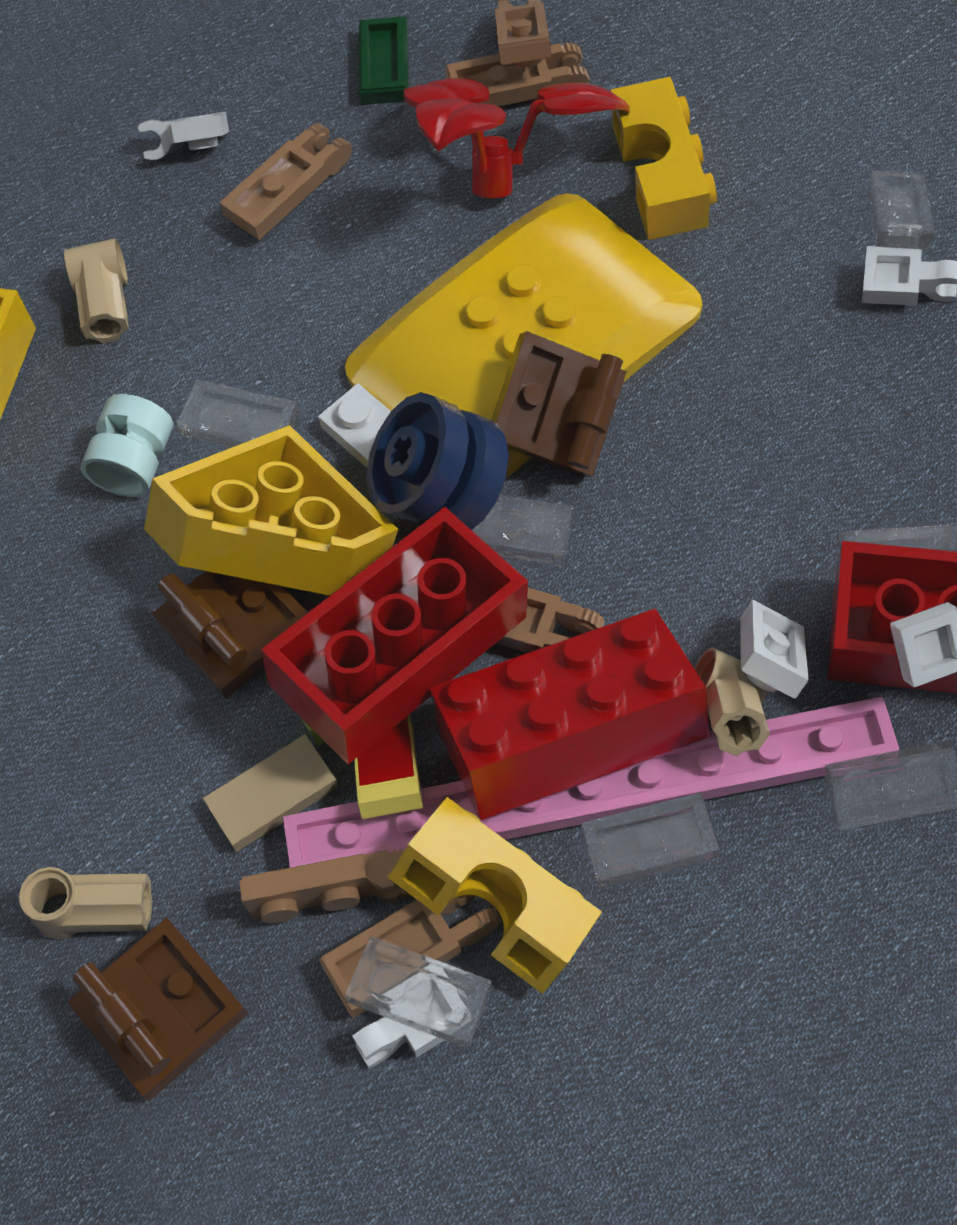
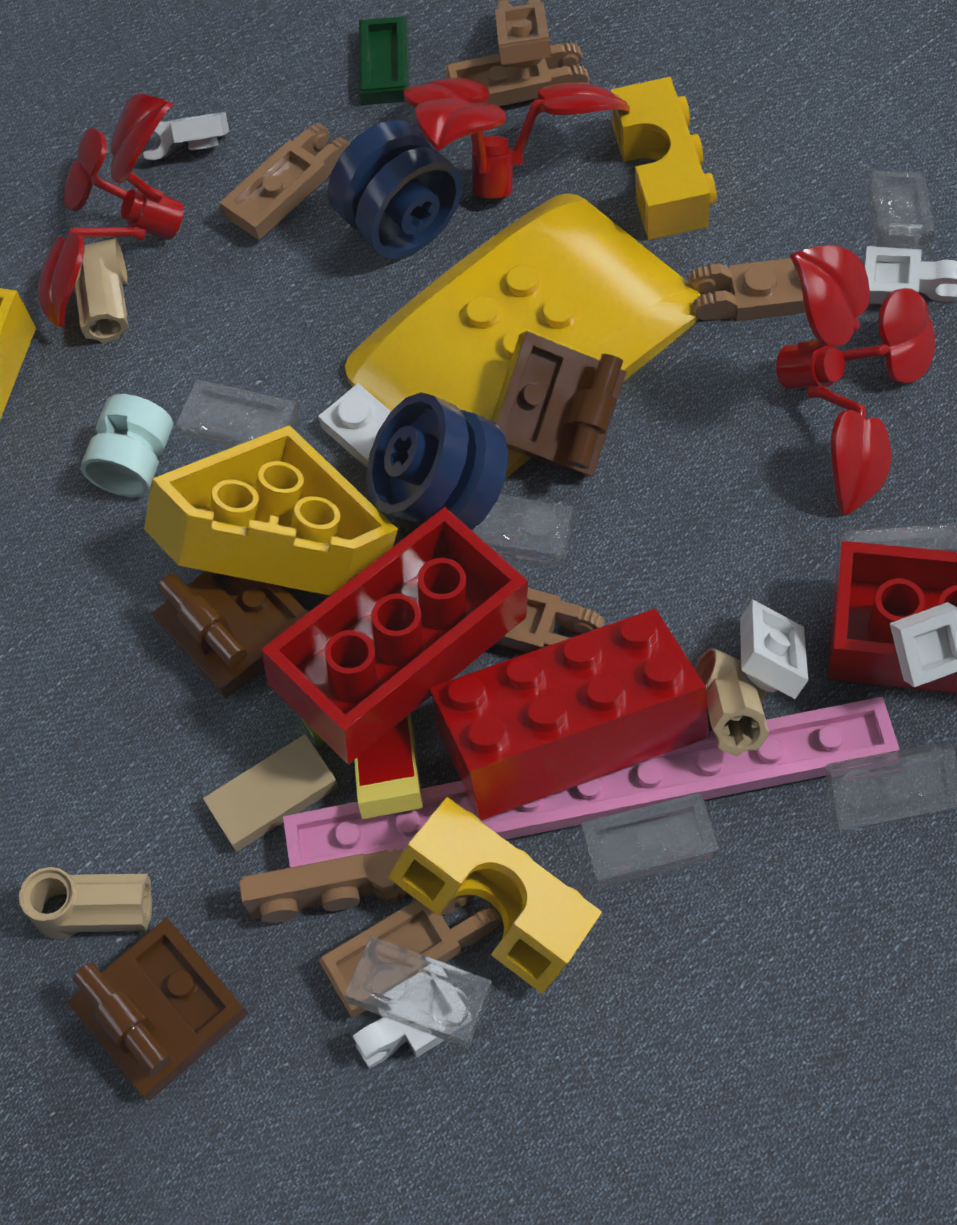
(144, 209): none -> red plant
(394, 189): none -> dark blue wheel
(756, 290): none -> medium nougat hinge
(833, 297): none -> red plant

